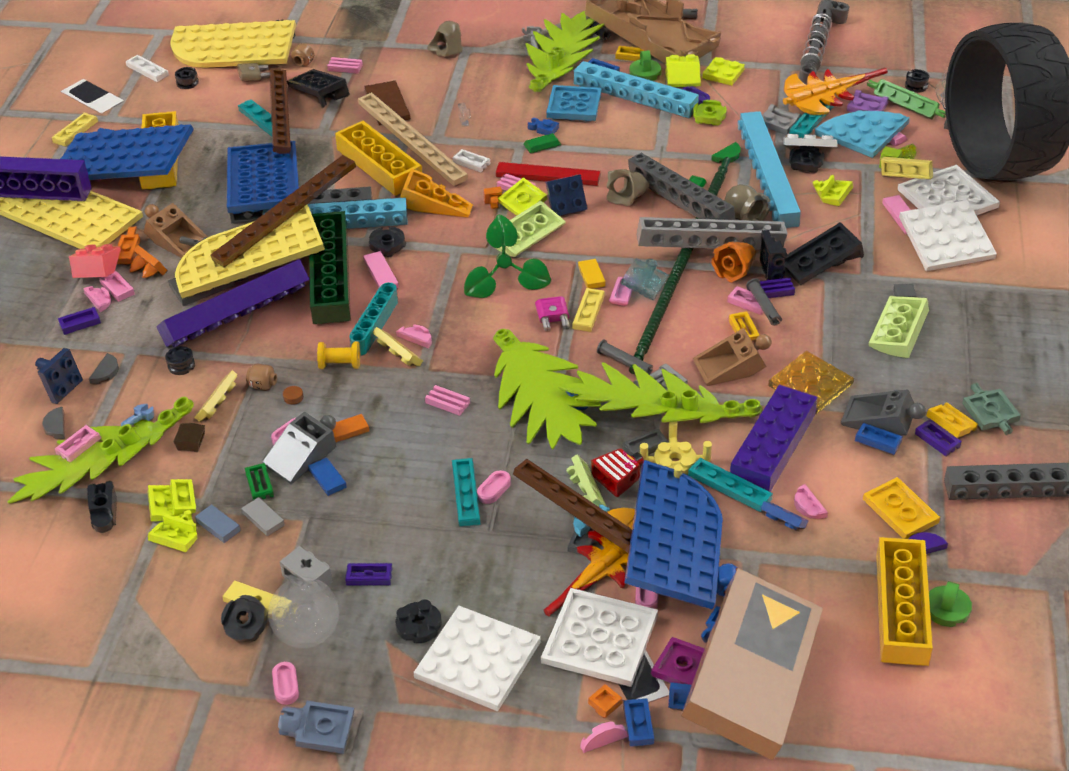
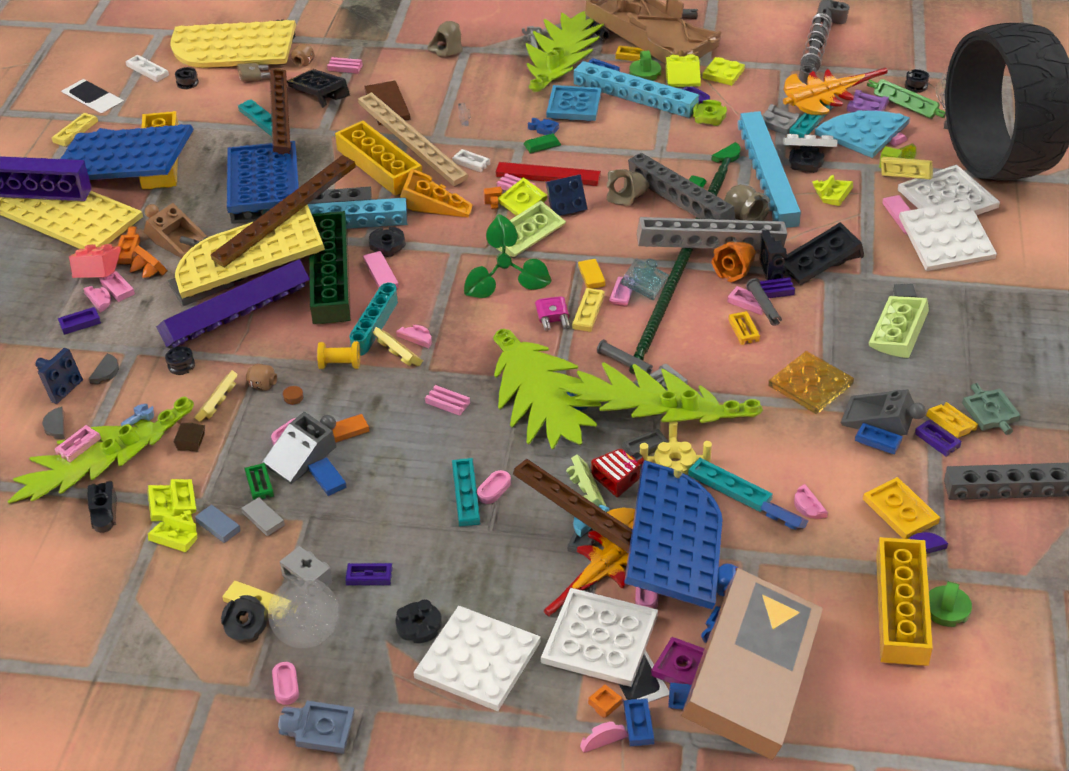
(732, 358): medium nougat slope -> none
(774, 437): dark purple brick -> none

